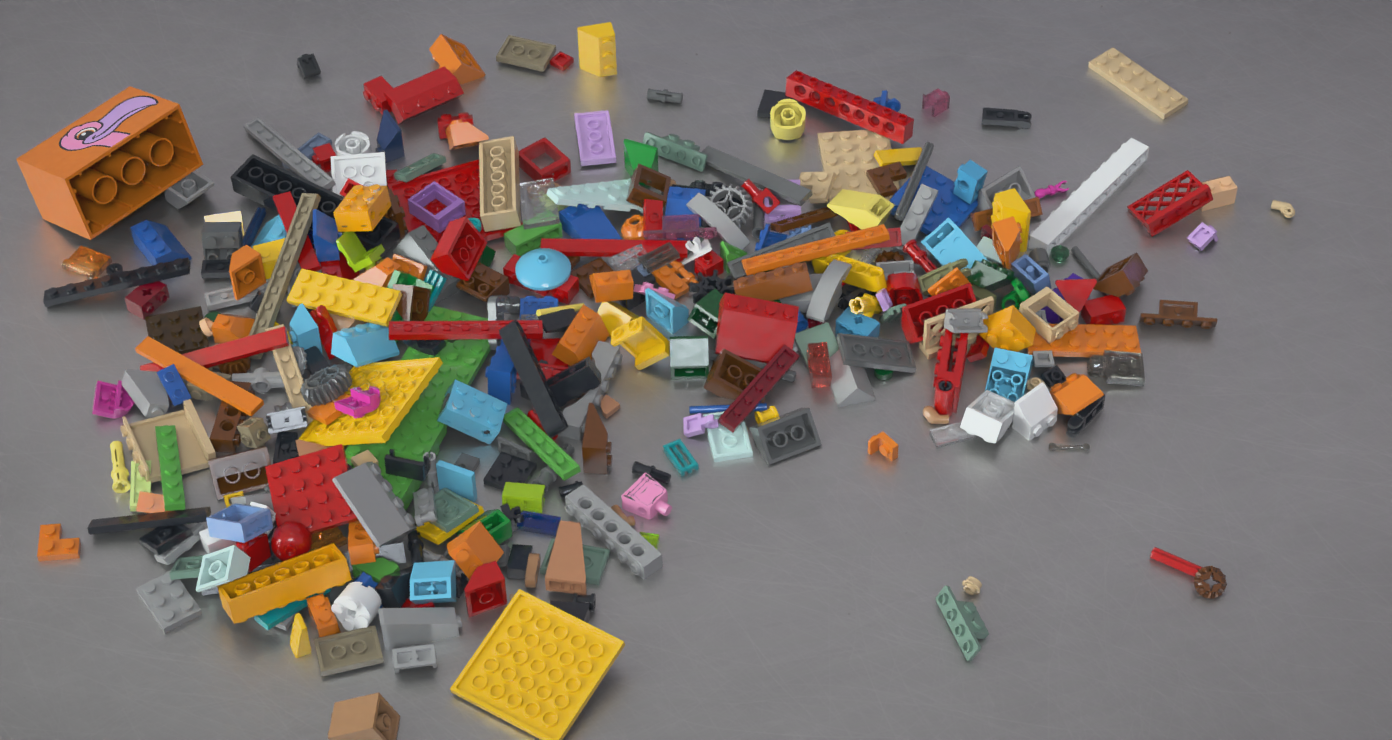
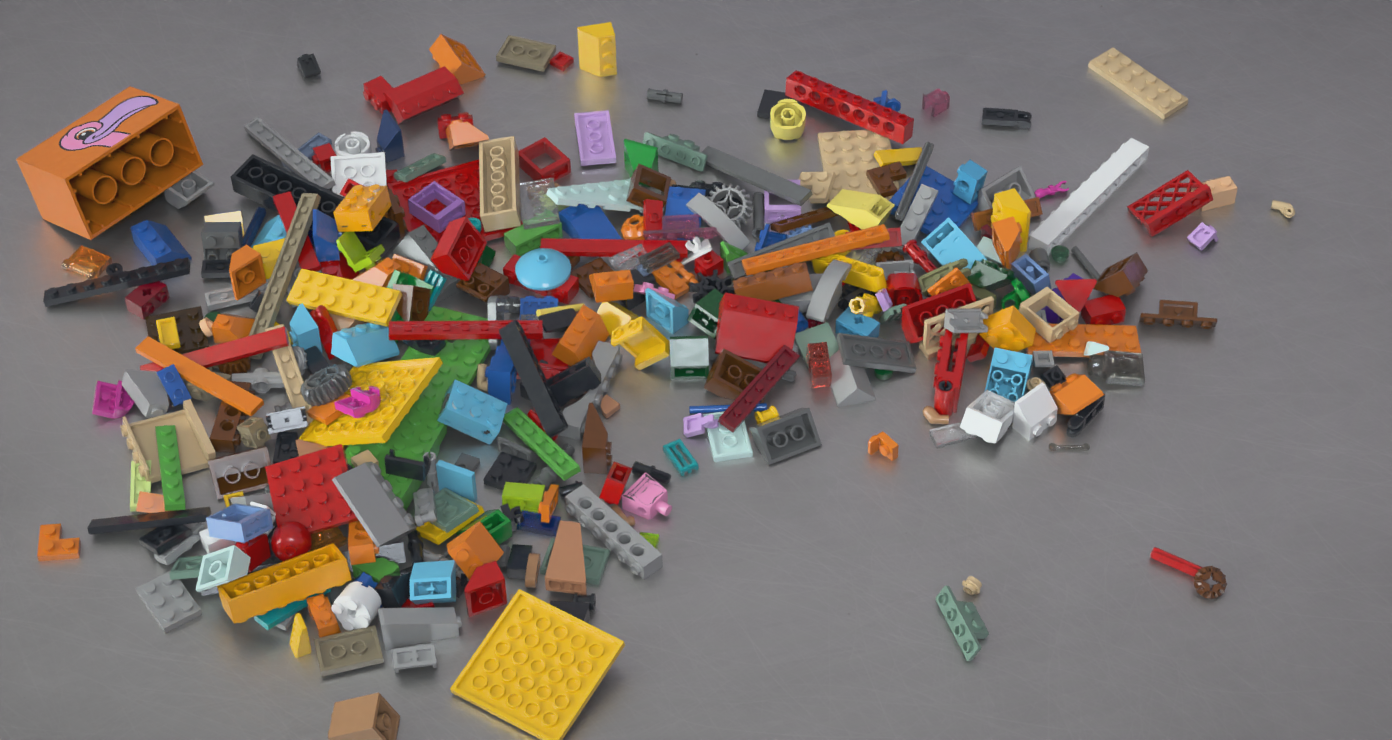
(120, 472): light yellow pin -> none
(168, 332): none -> yellow tile
(482, 384): none -> tan arm
(549, 503): none -> orange plate
(615, 483): none -> red brick
(758, 195): red bracket -> none
(1094, 348): none -> light aqua slope

